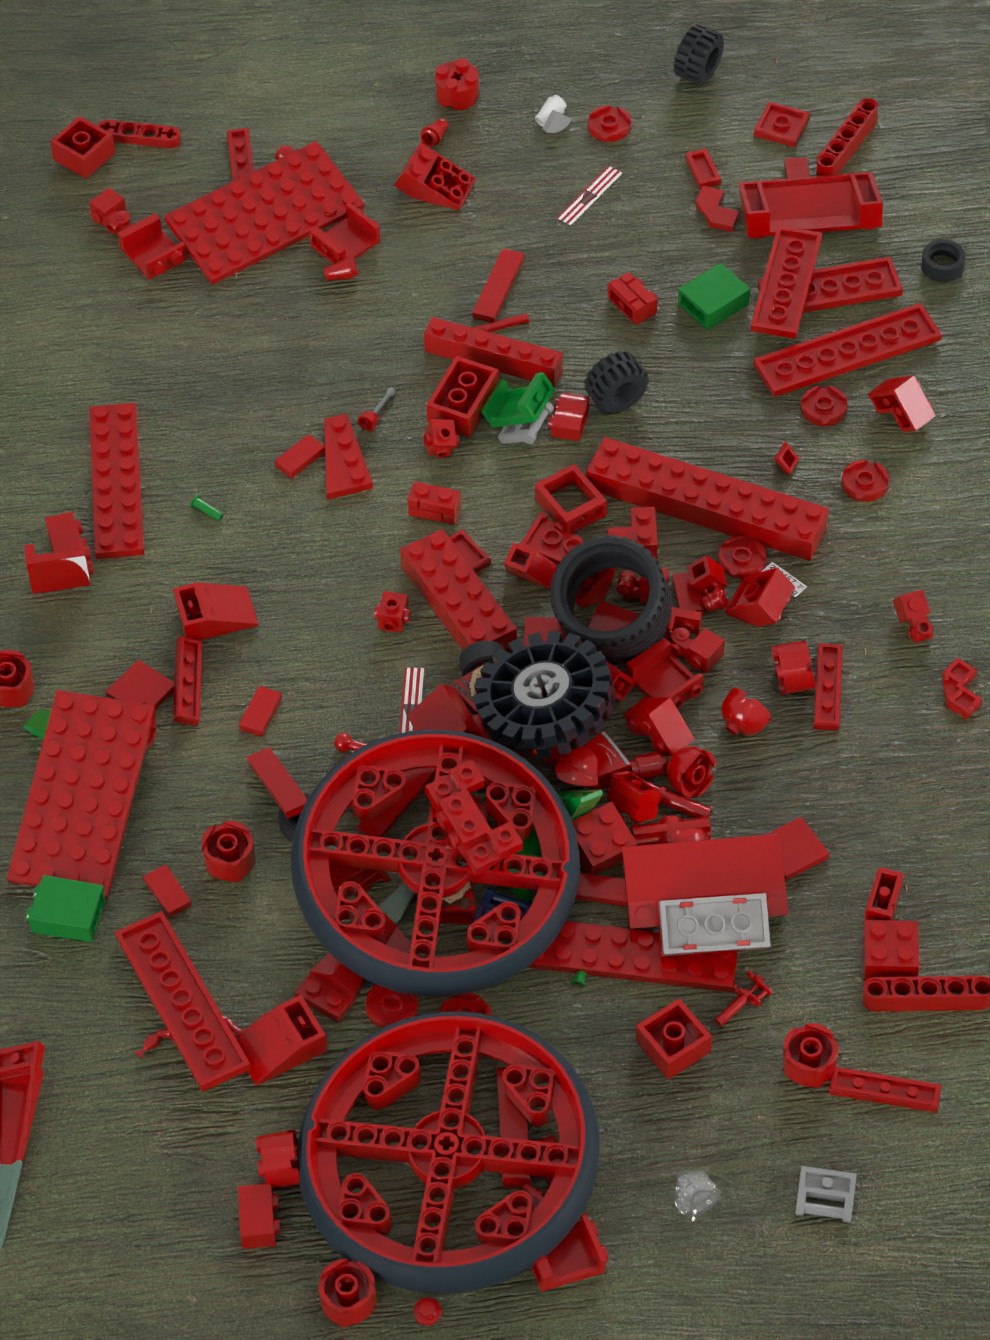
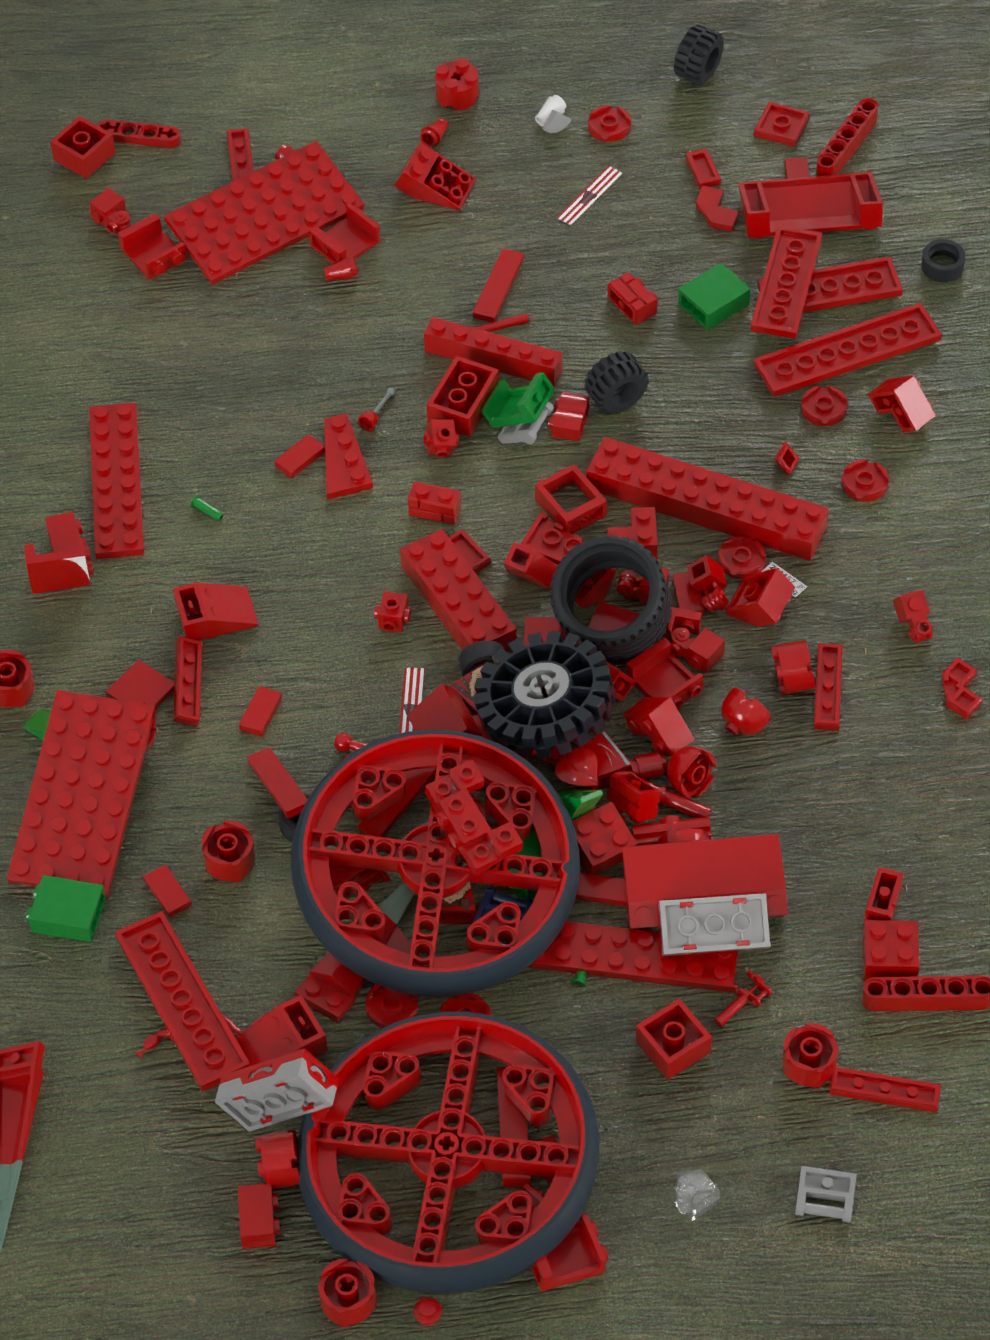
(277, 1090): none -> light grey piece
(799, 848): red tile -> none

